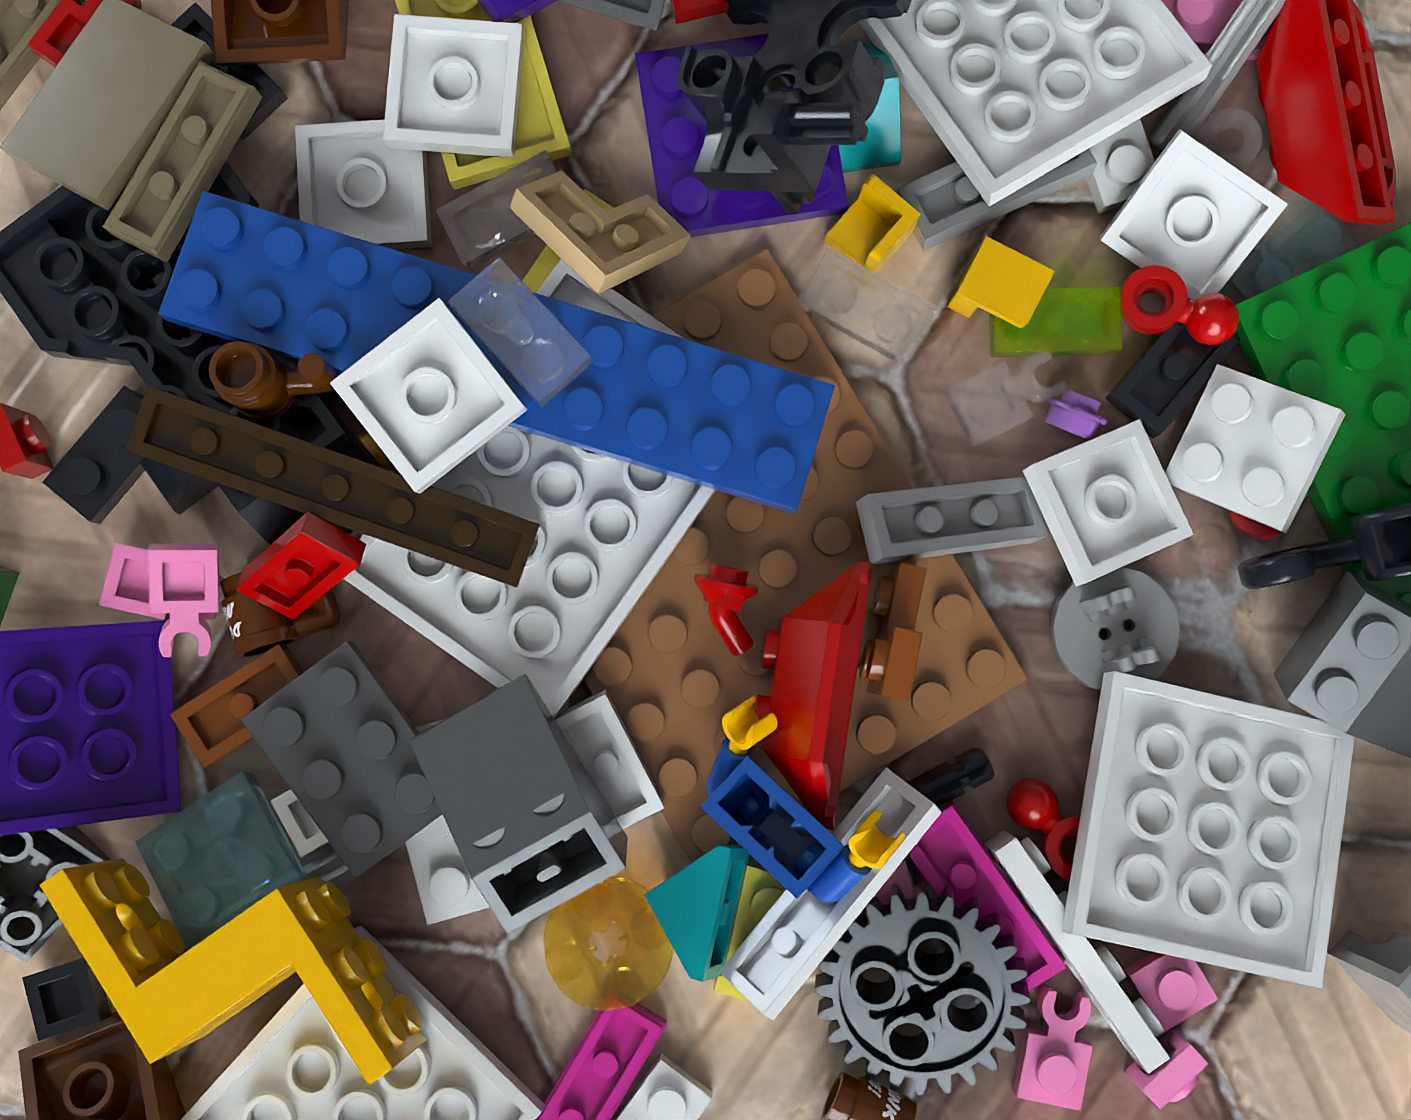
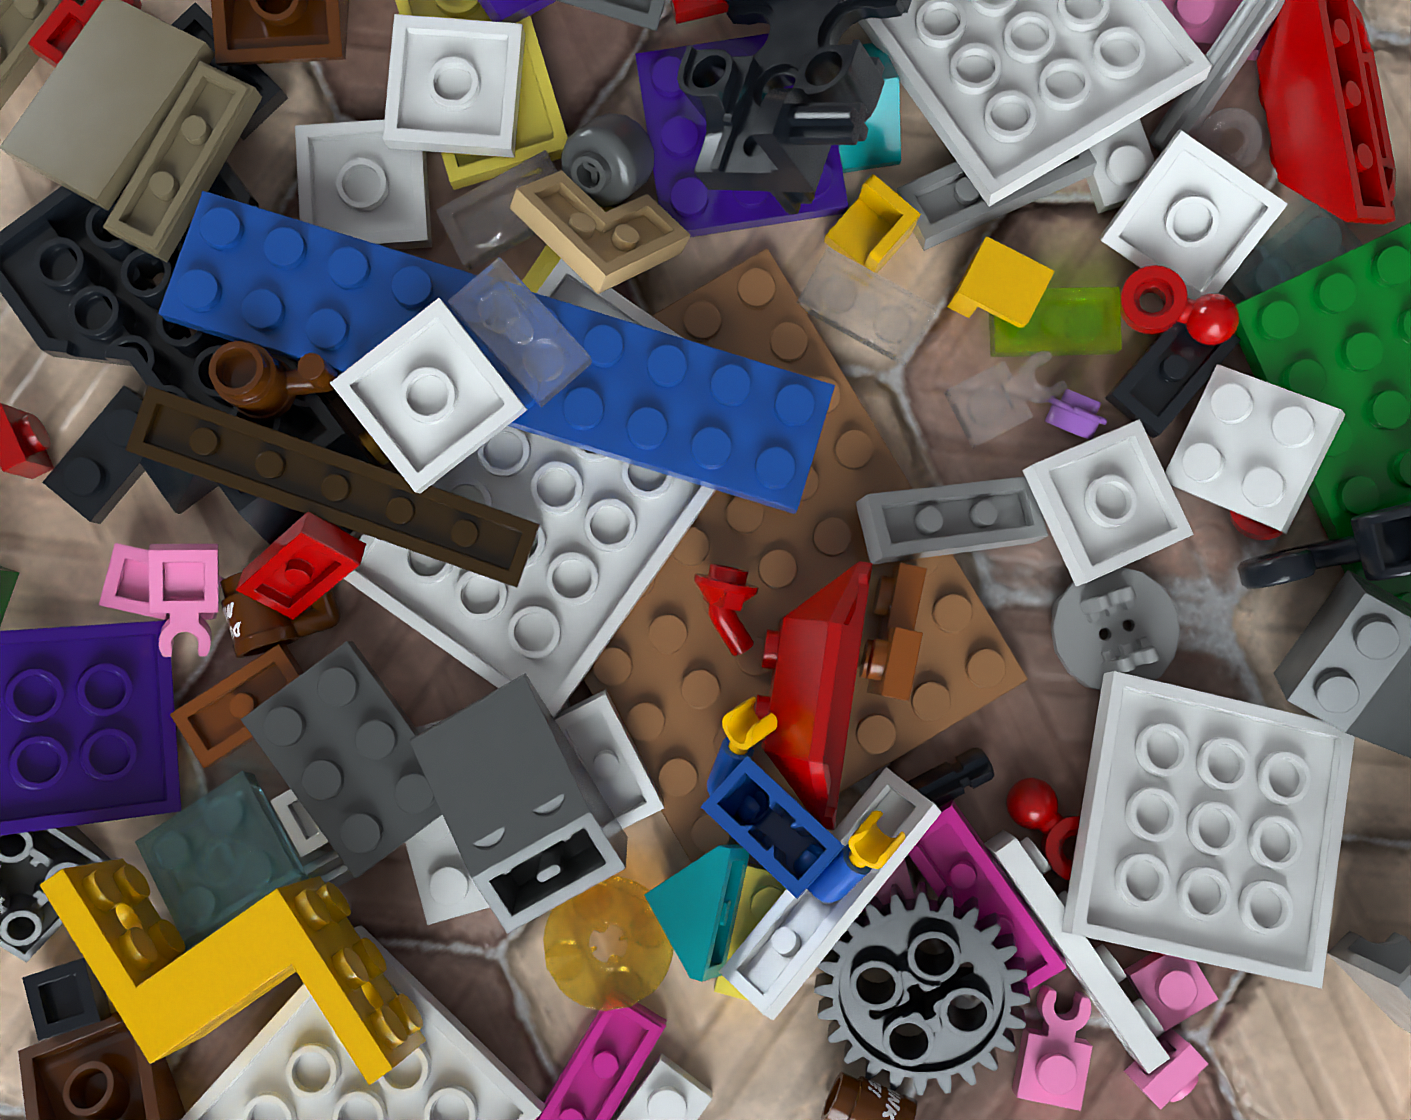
(609, 158): none -> dark grey head

